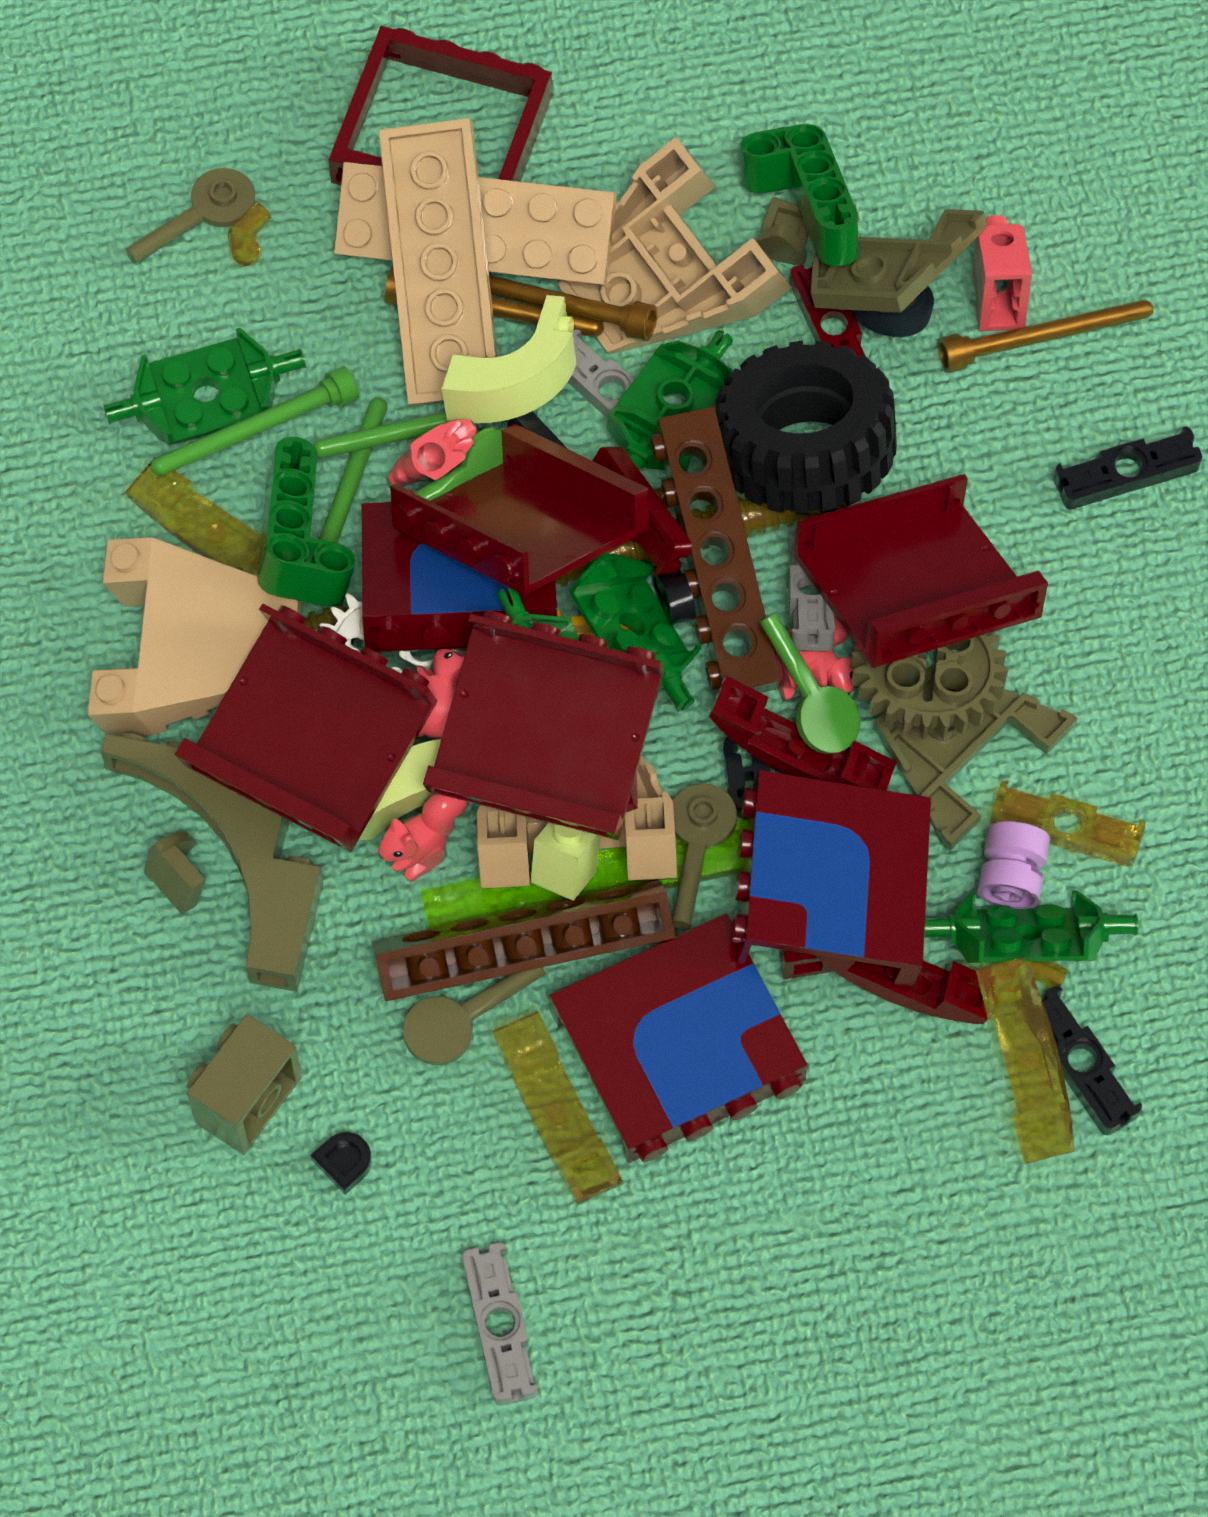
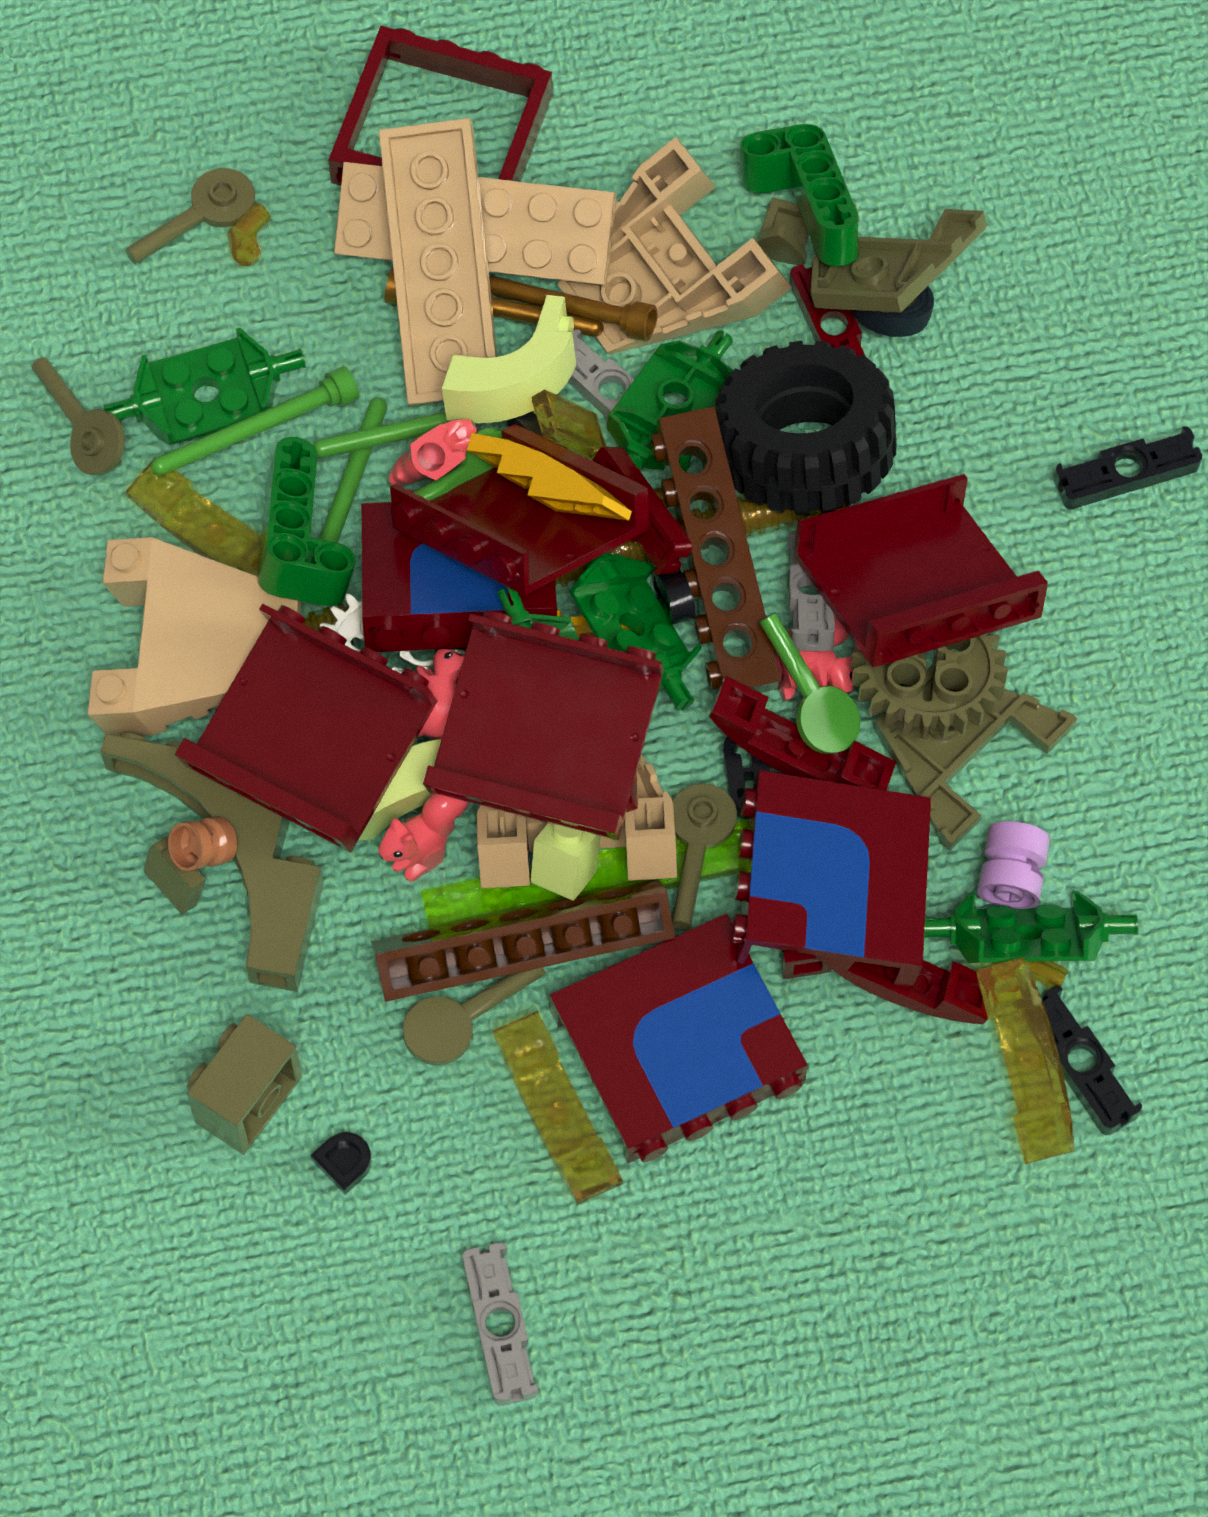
(96, 435): none -> olive piece
(202, 843): none -> nougat wheel
(547, 478): none -> yellow slope
(568, 424): none -> clear yellow tile
(959, 351): pearl gold piece -> none
(1001, 255): coral torso -> none
(1097, 837): clear yellow piece -> none

